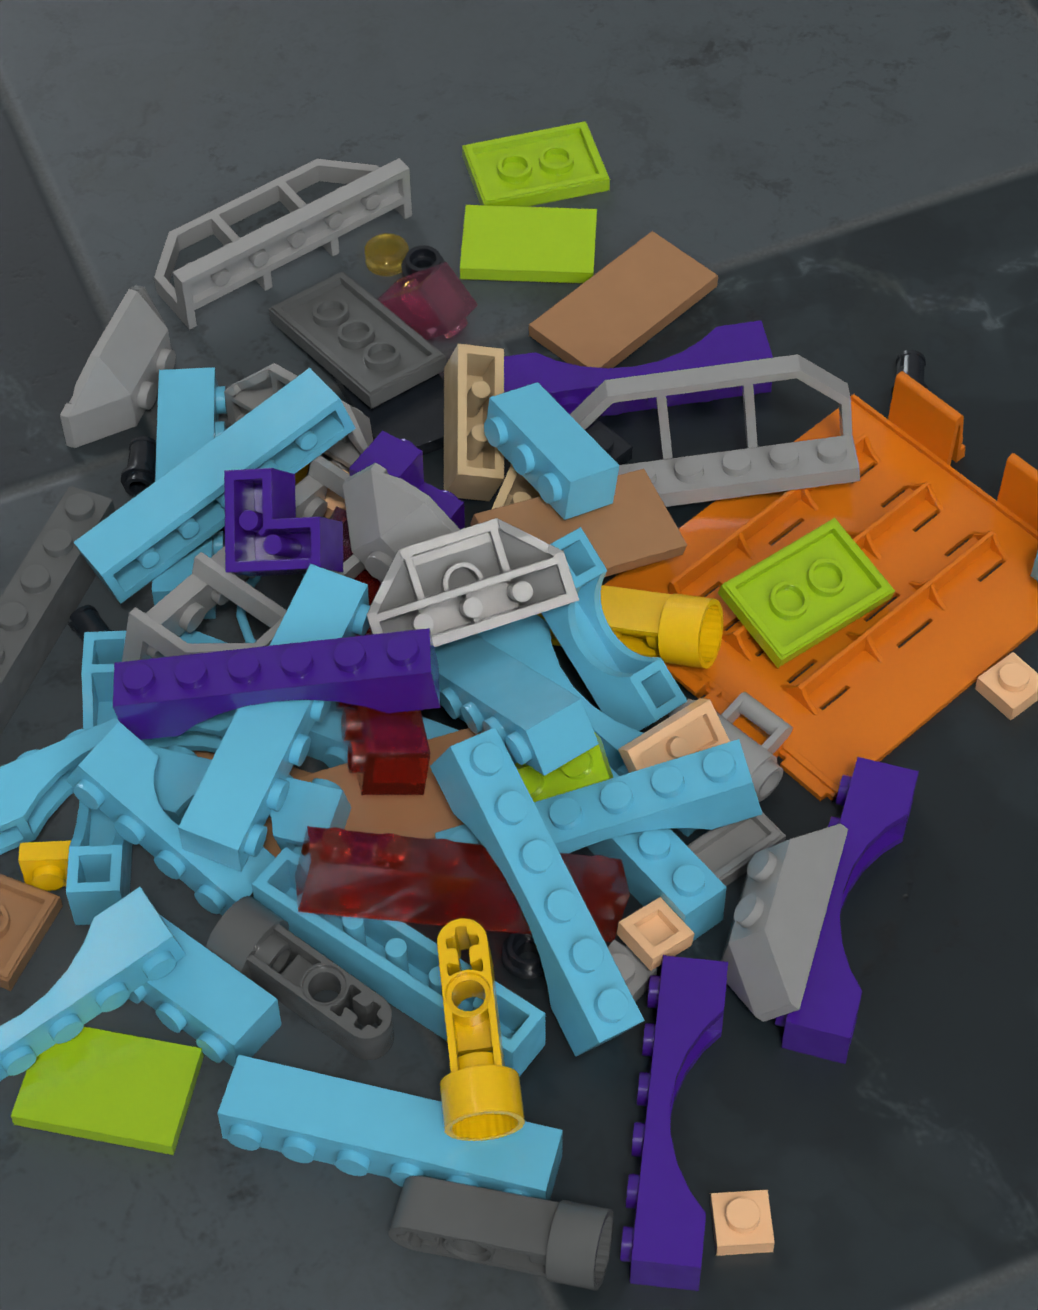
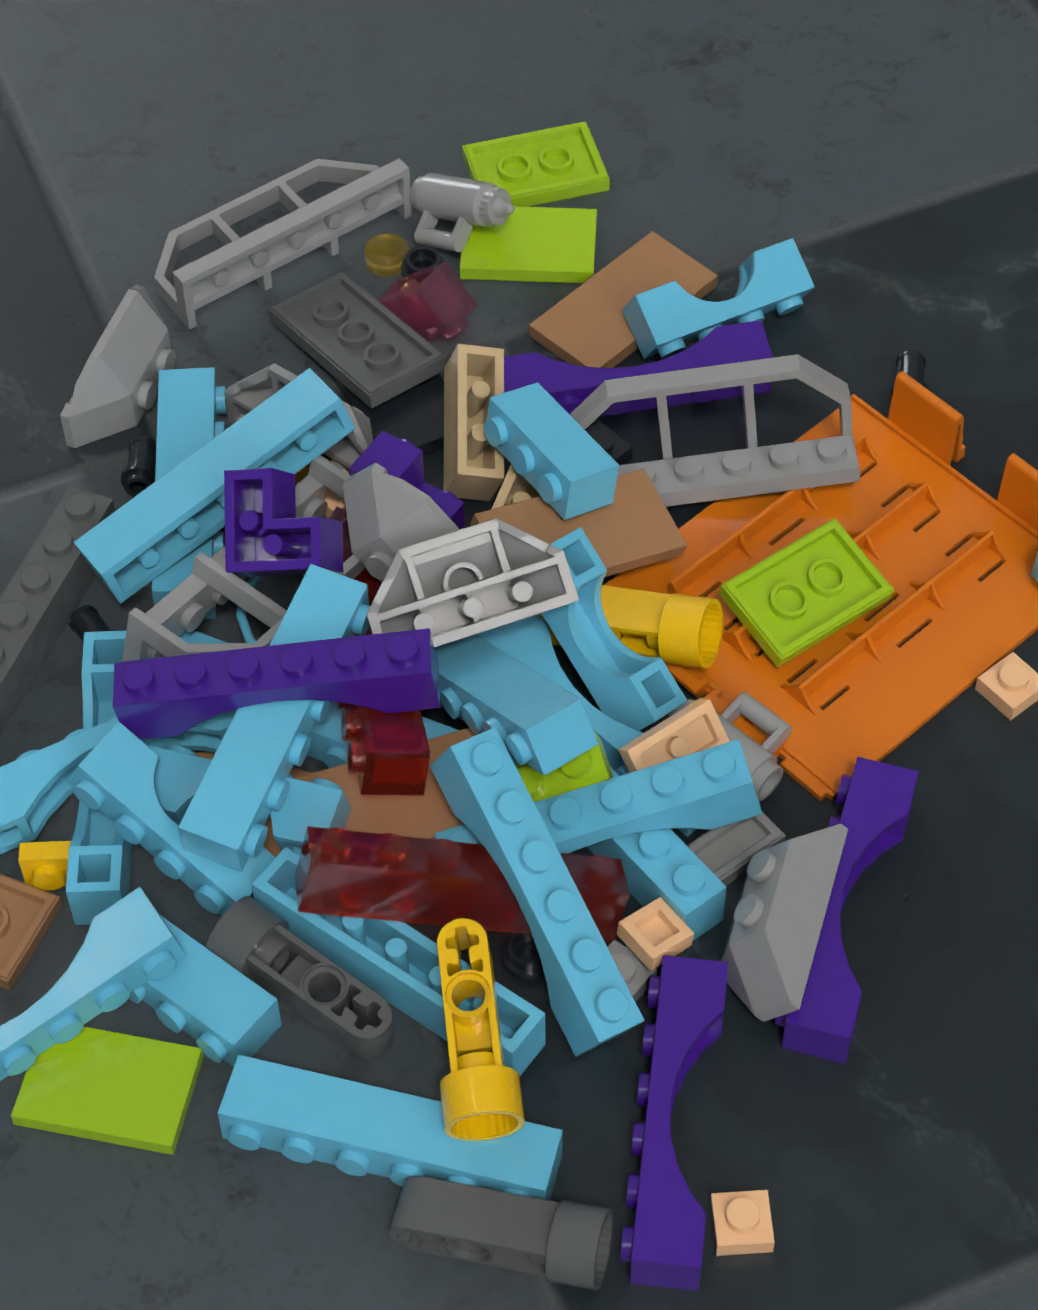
(456, 200): none -> light grey piece
(671, 317): none -> medium azure arch

